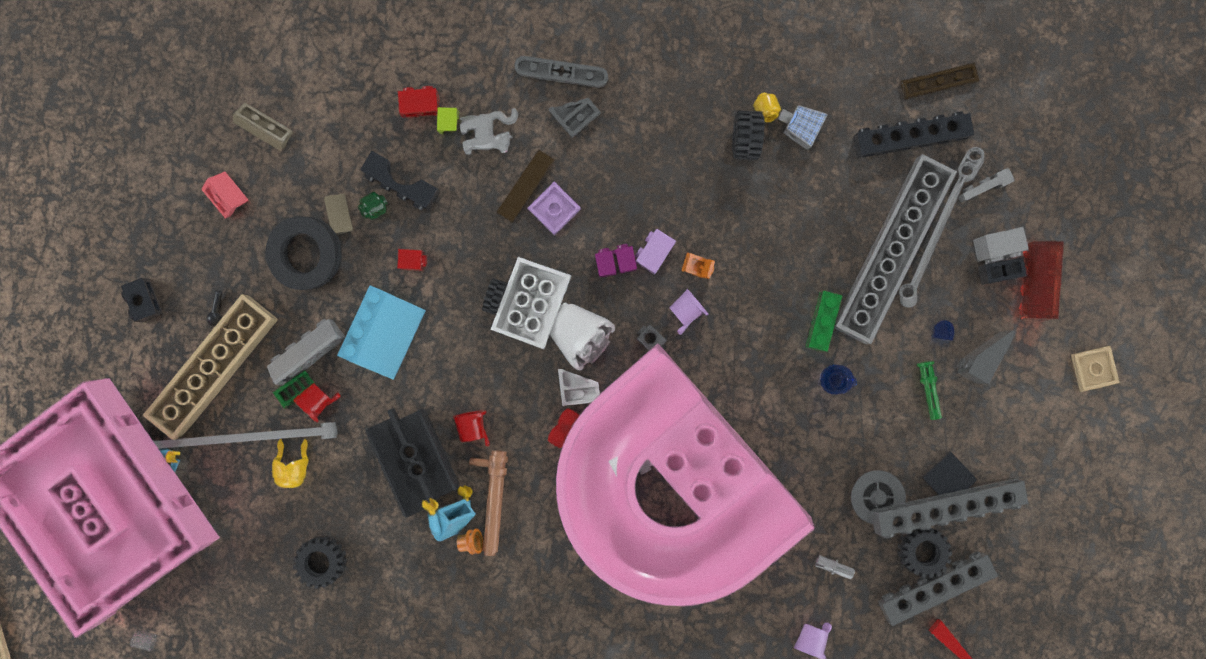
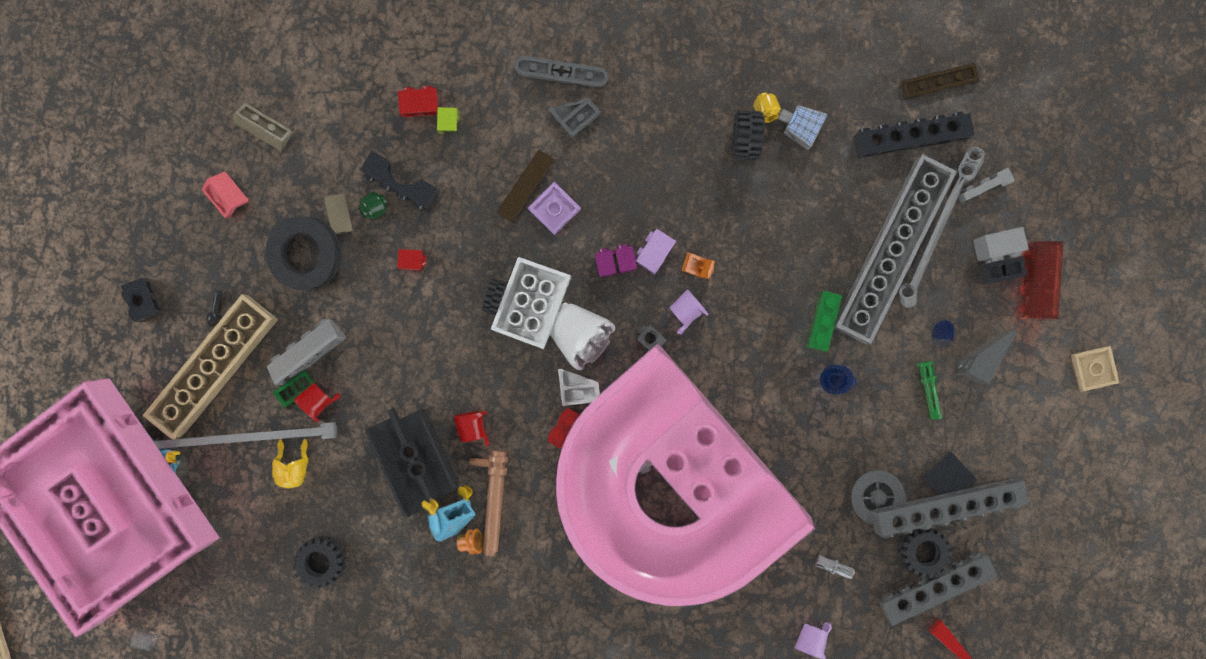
(381, 332): medium azure slope -> none
(484, 133): light grey animal -> none

